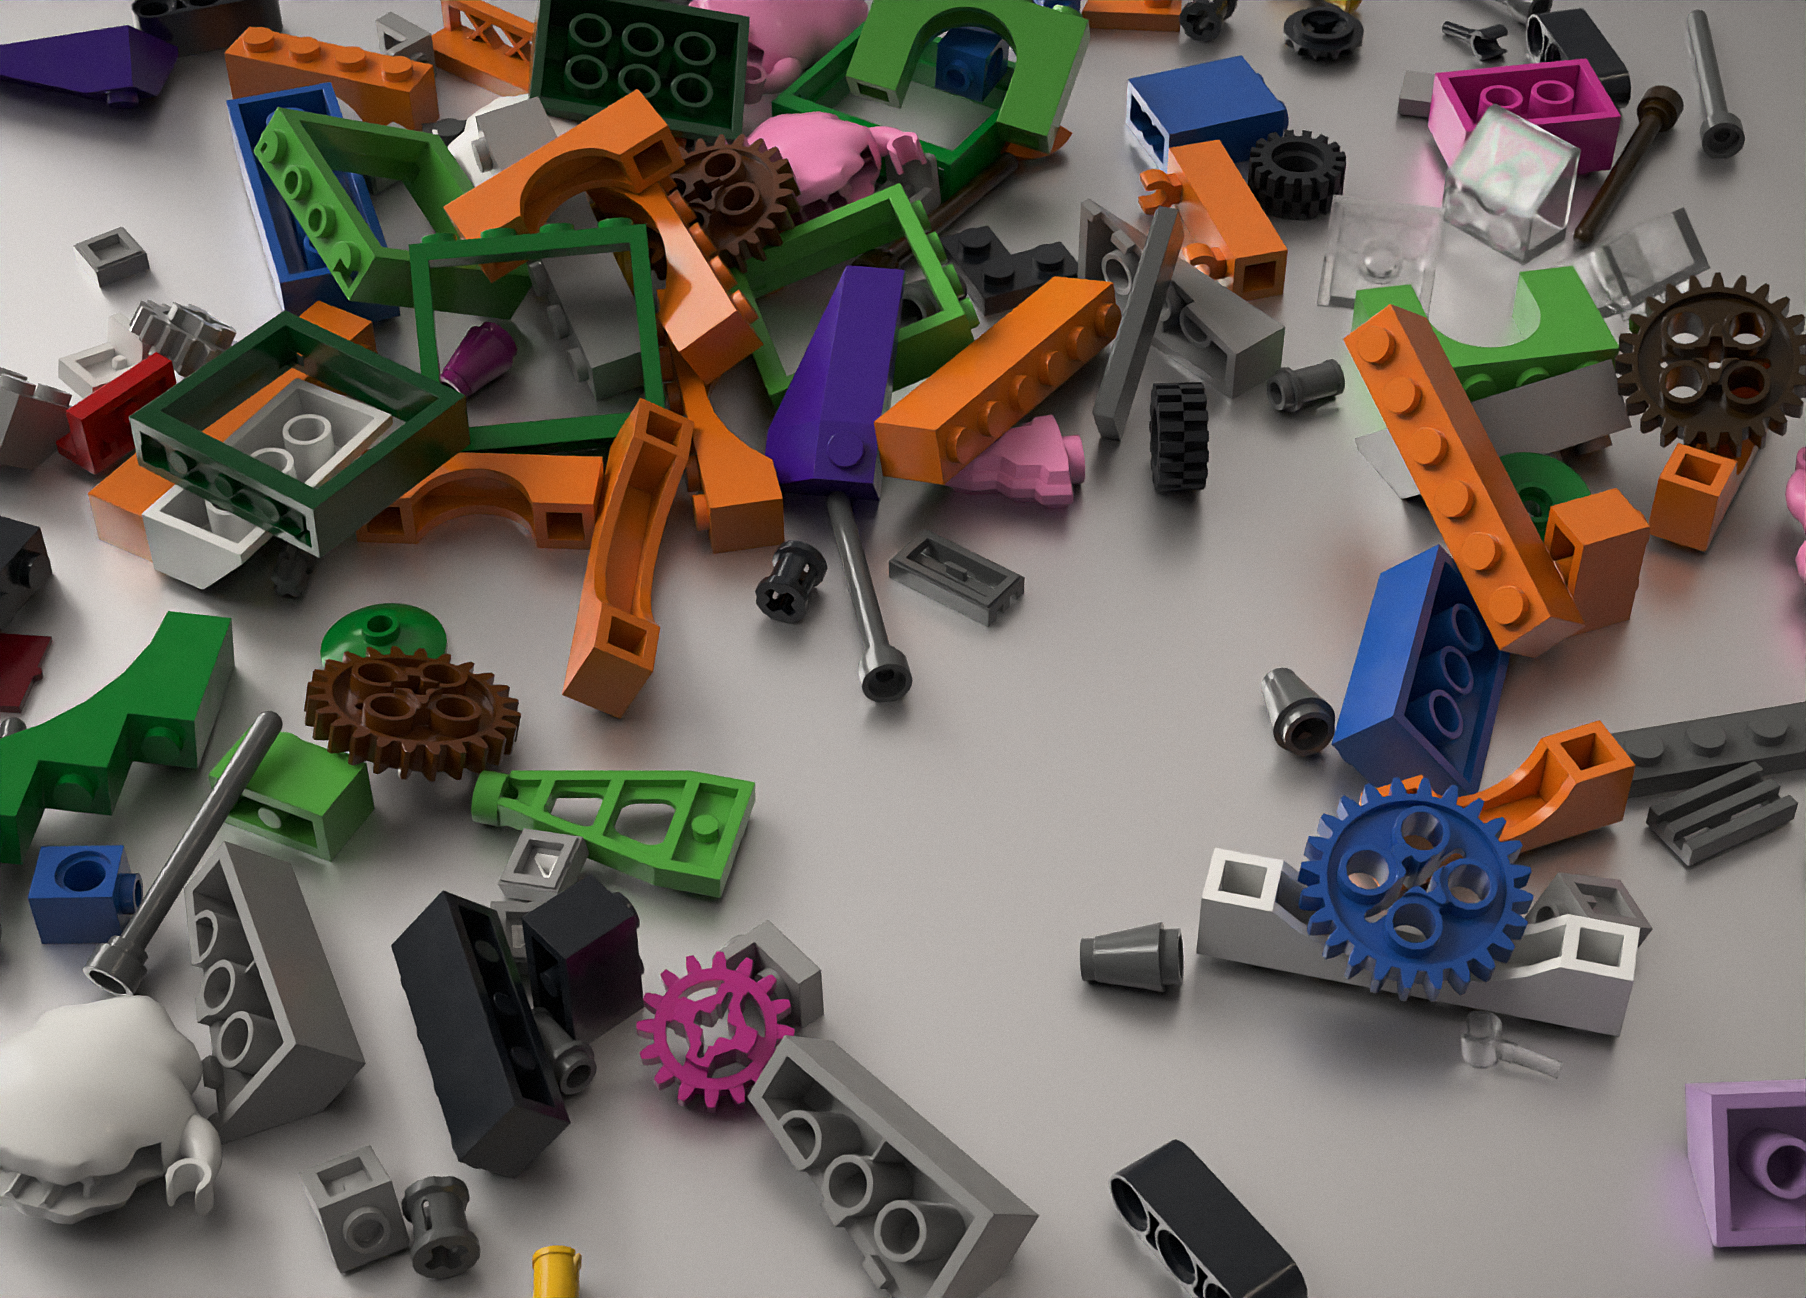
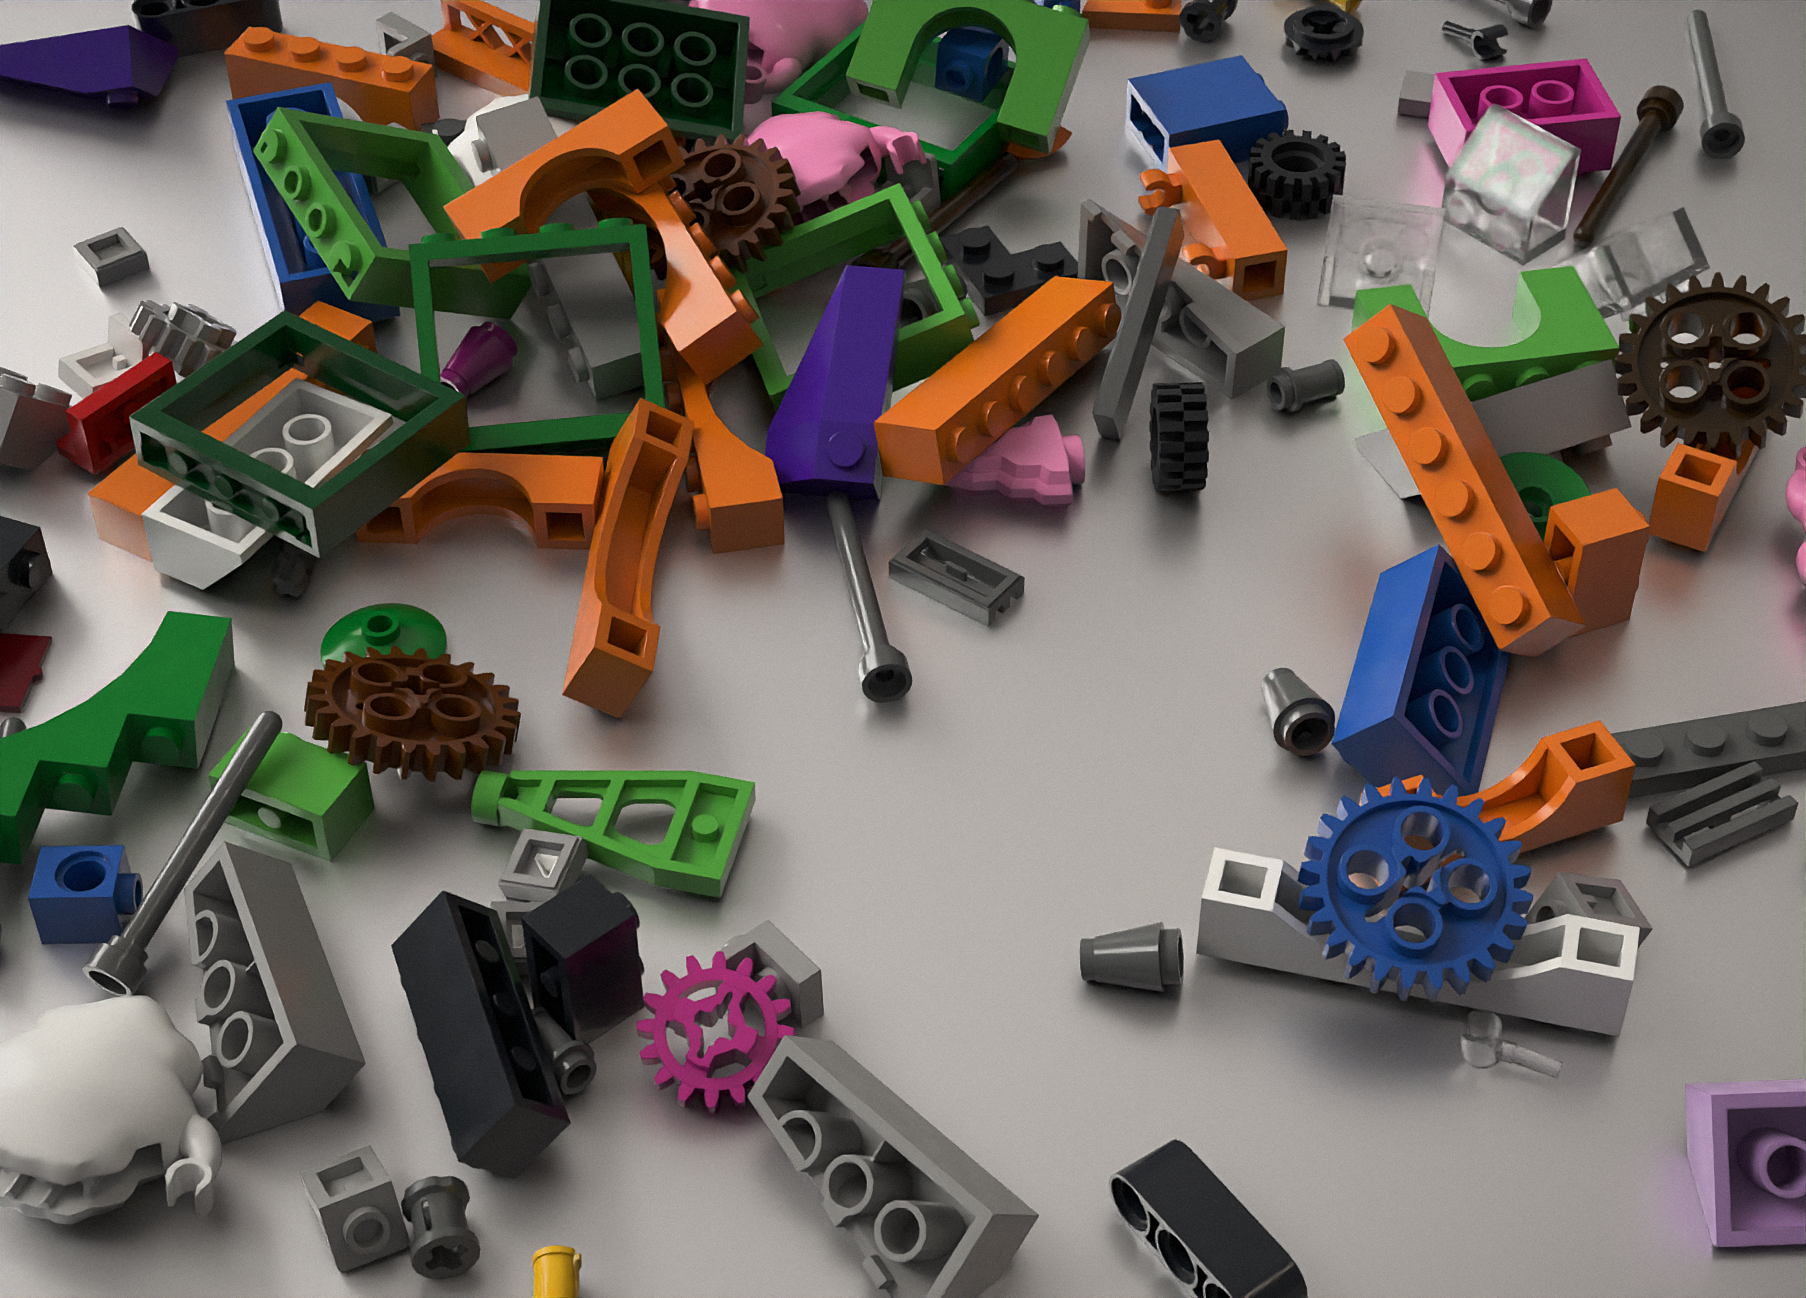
(790, 581): black bush -> none
(1575, 36): black beam -> none

